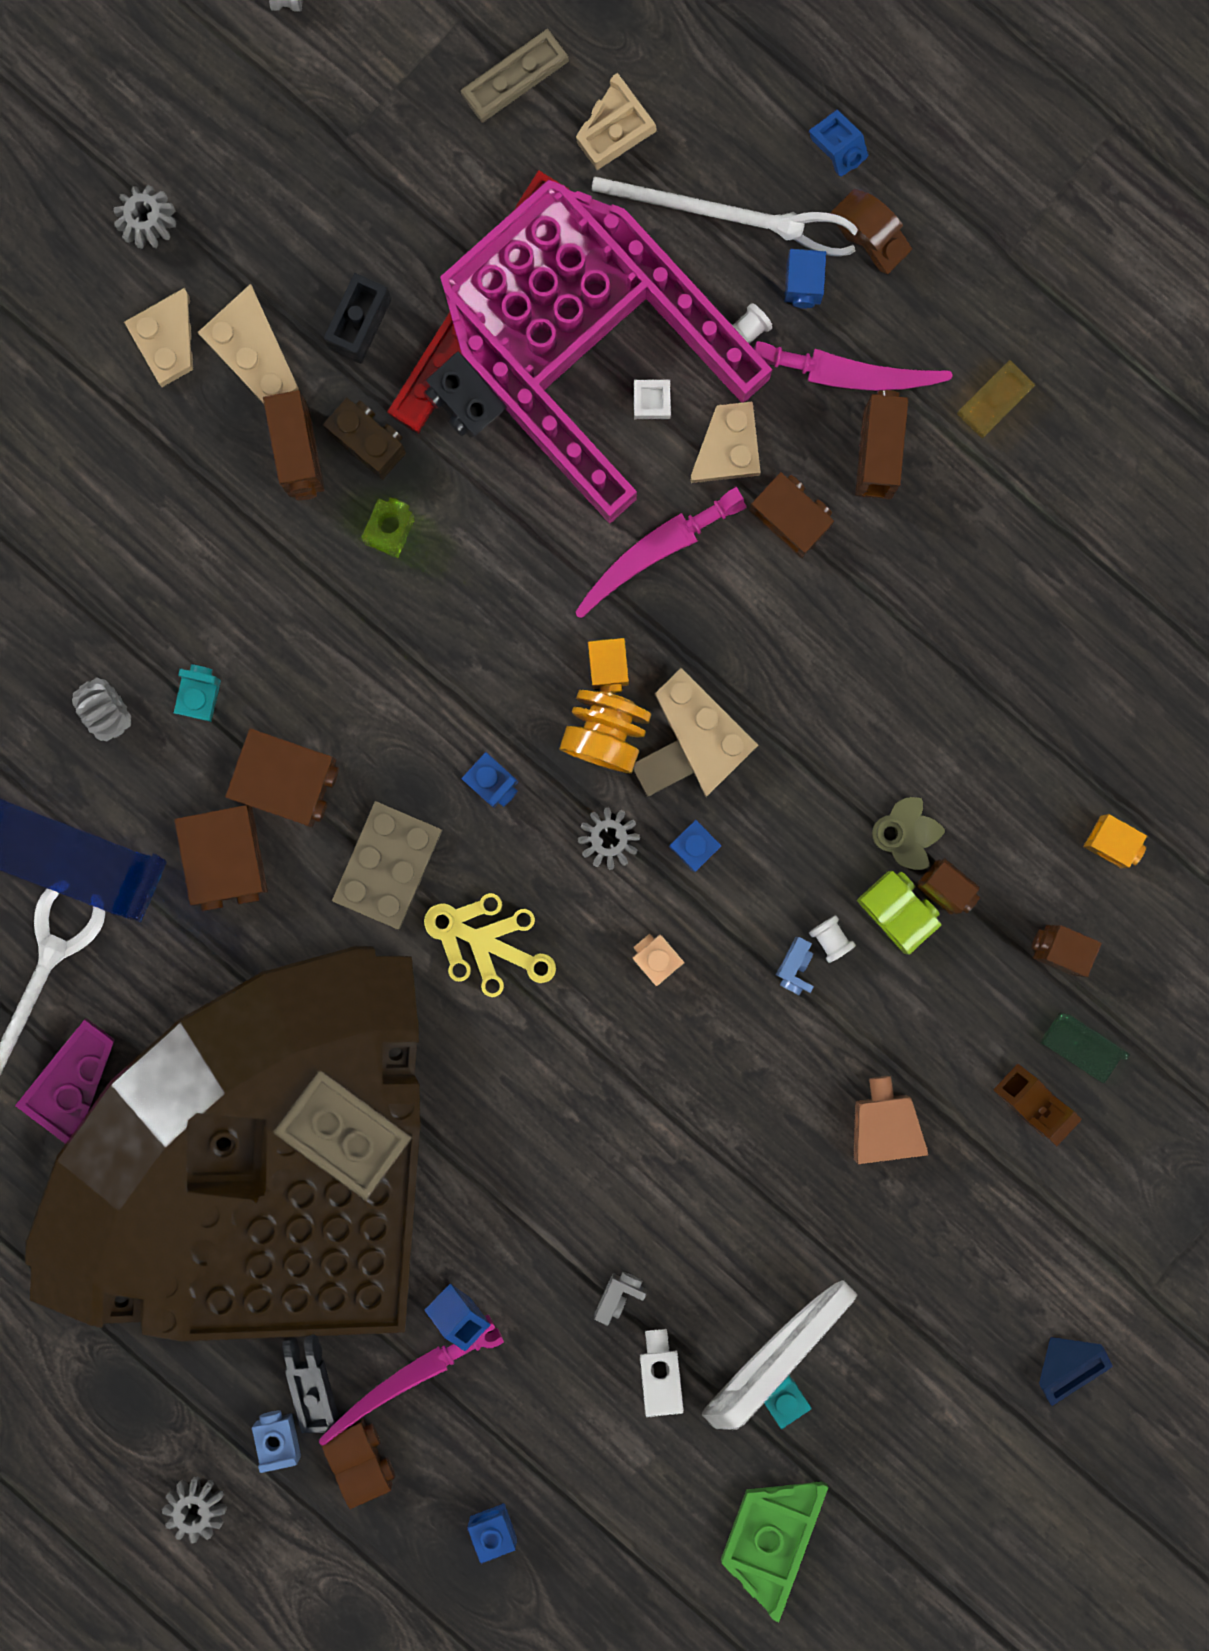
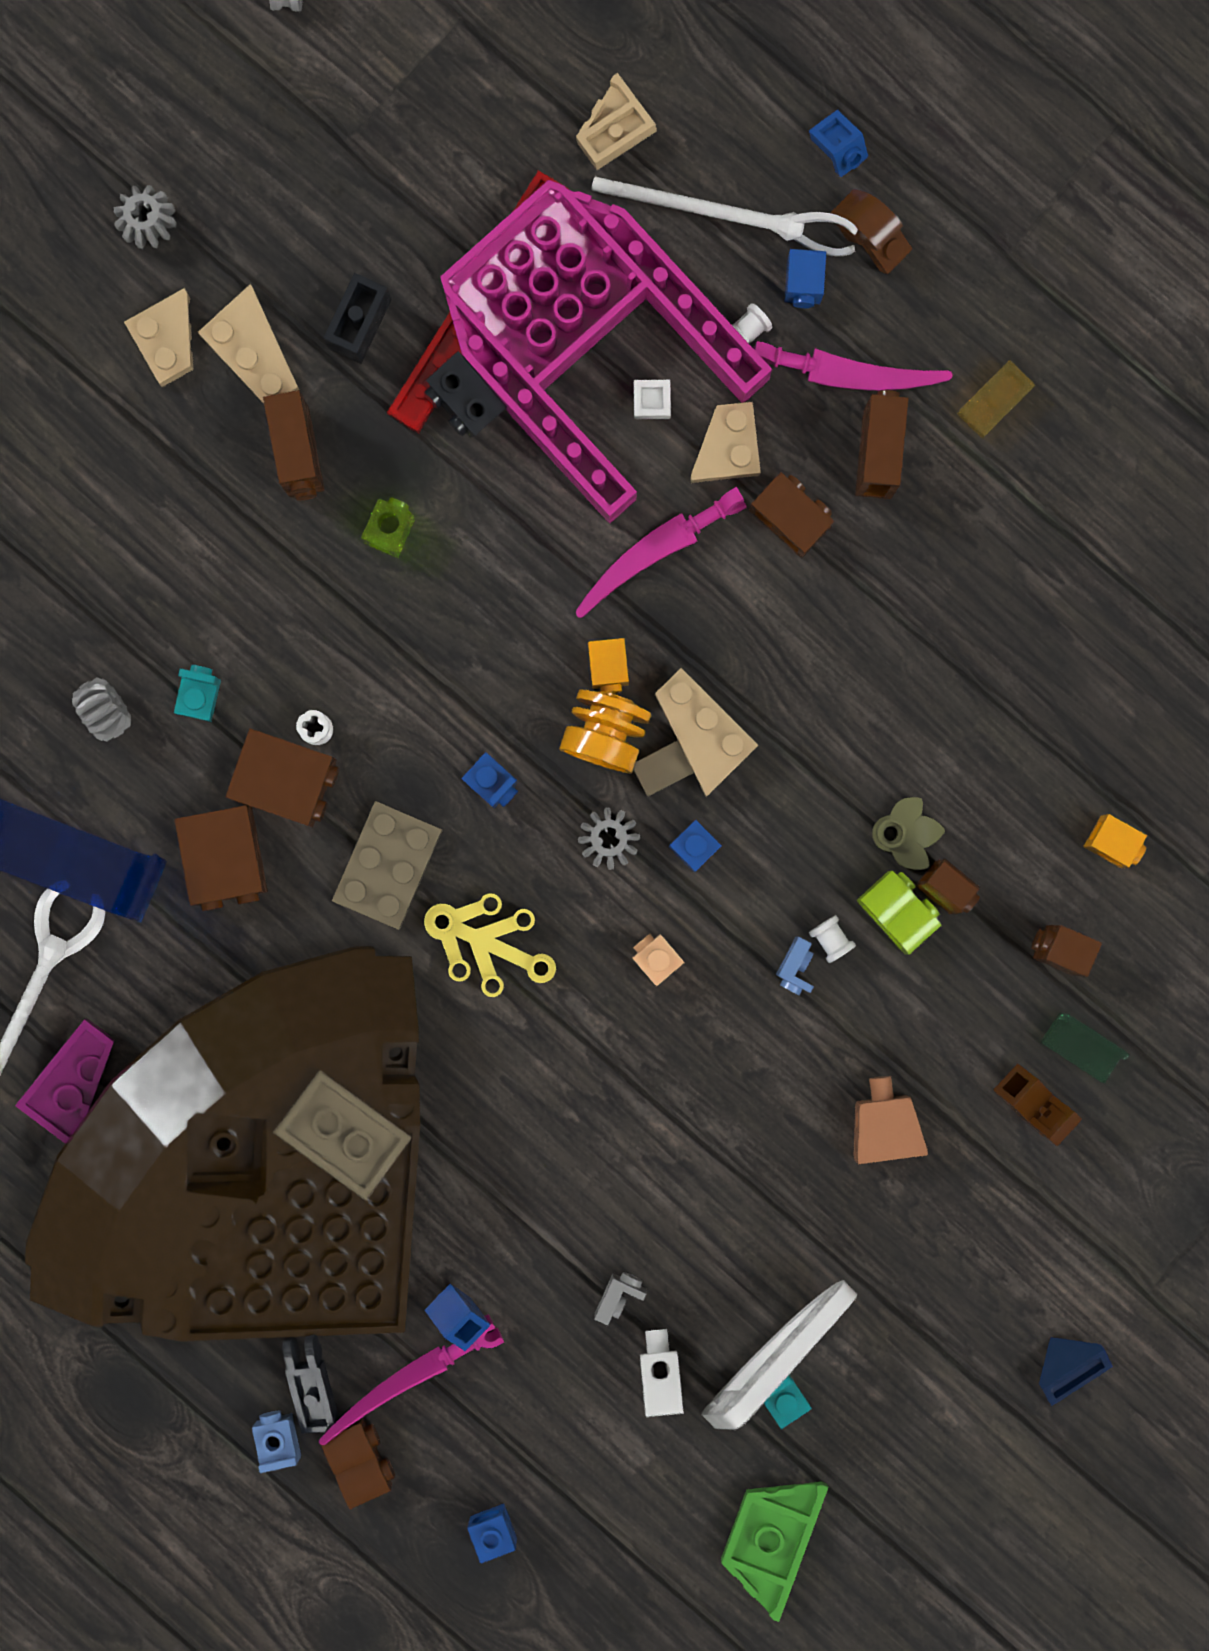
(181, 1504): light grey gear -> none
(310, 718): none -> white bush
(364, 438): dark brown brick -> none
(514, 75): dark tan tile -> none

